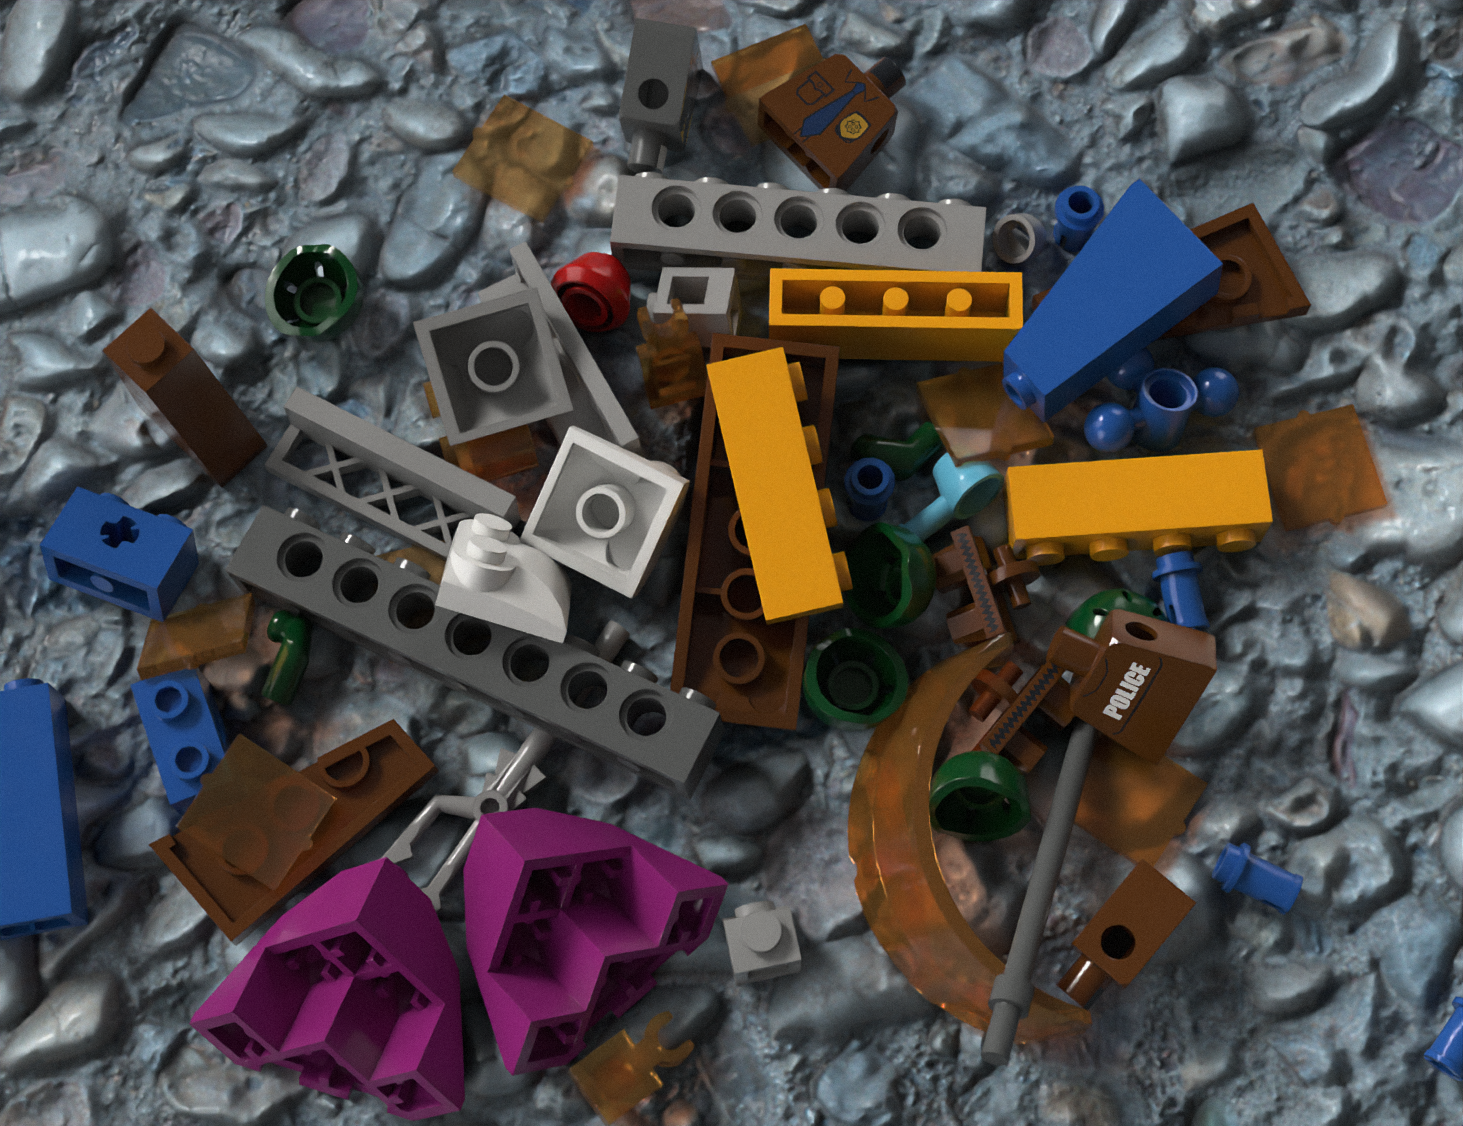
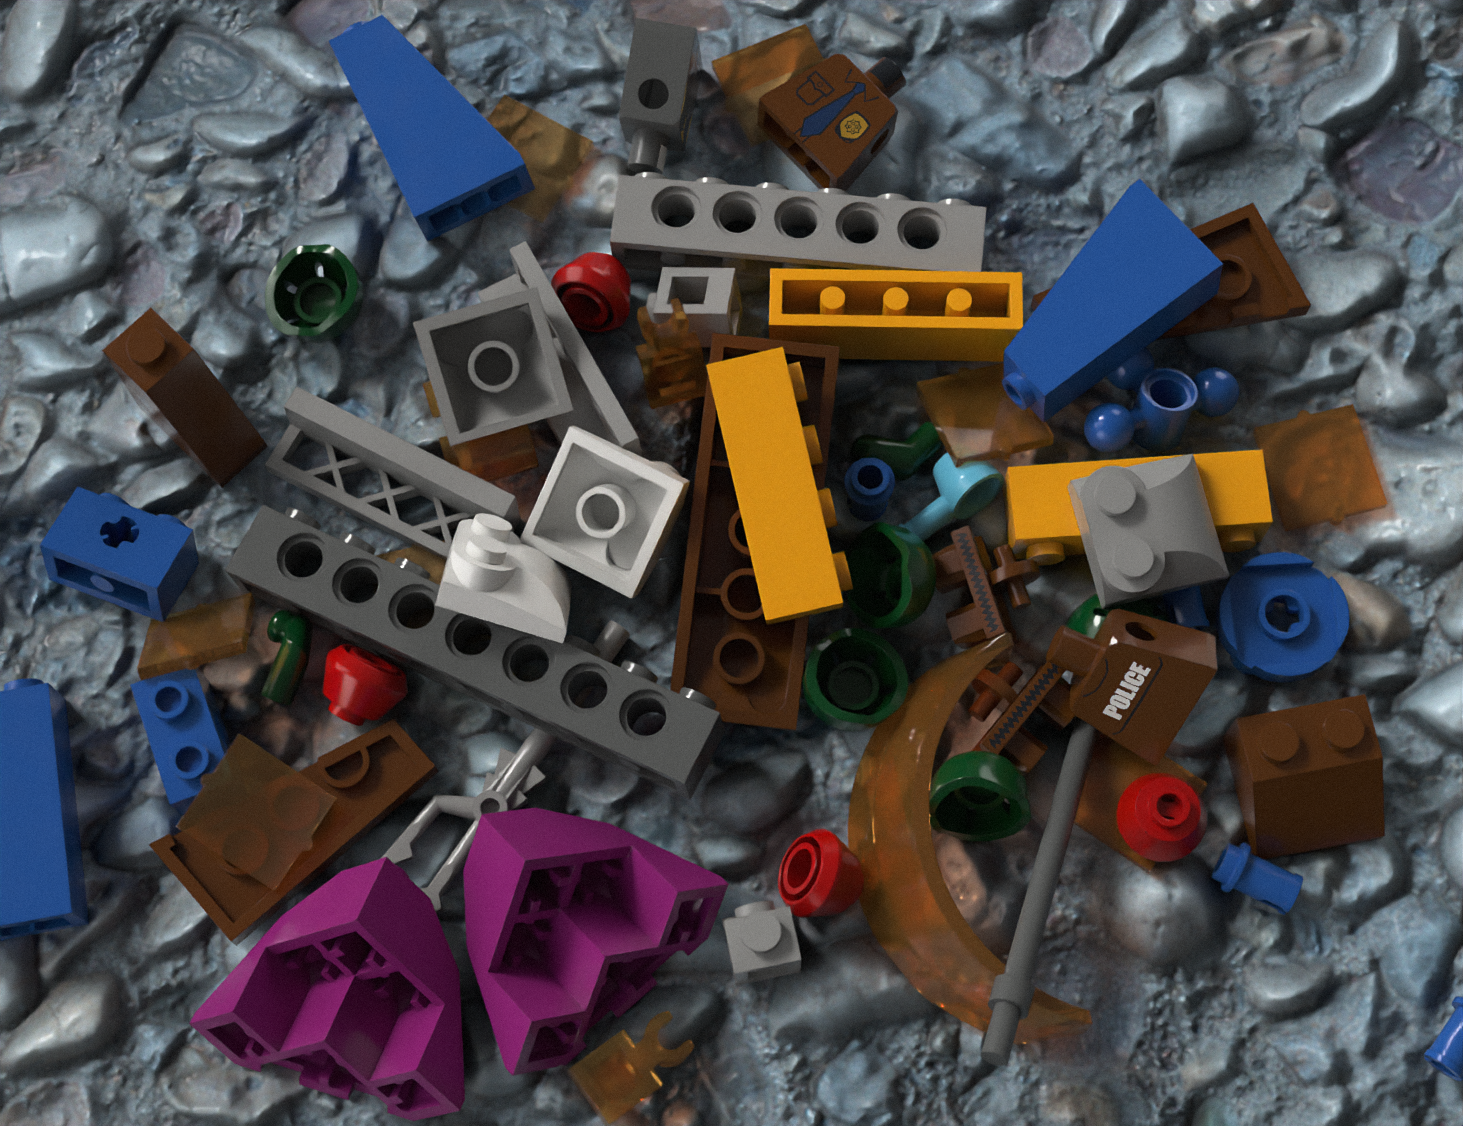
(361, 684): none -> red cone
(433, 139): none -> blue slope
(819, 875): none -> red cone
(1014, 245): light grey hinge -> none
(1077, 214): blue pin -> none
(1142, 907): reddish brown torso -> none
(1147, 529): none -> light grey slope
(1161, 817): none -> red cone
(1305, 591): none -> blue plate
(1308, 777): none -> reddish brown slope

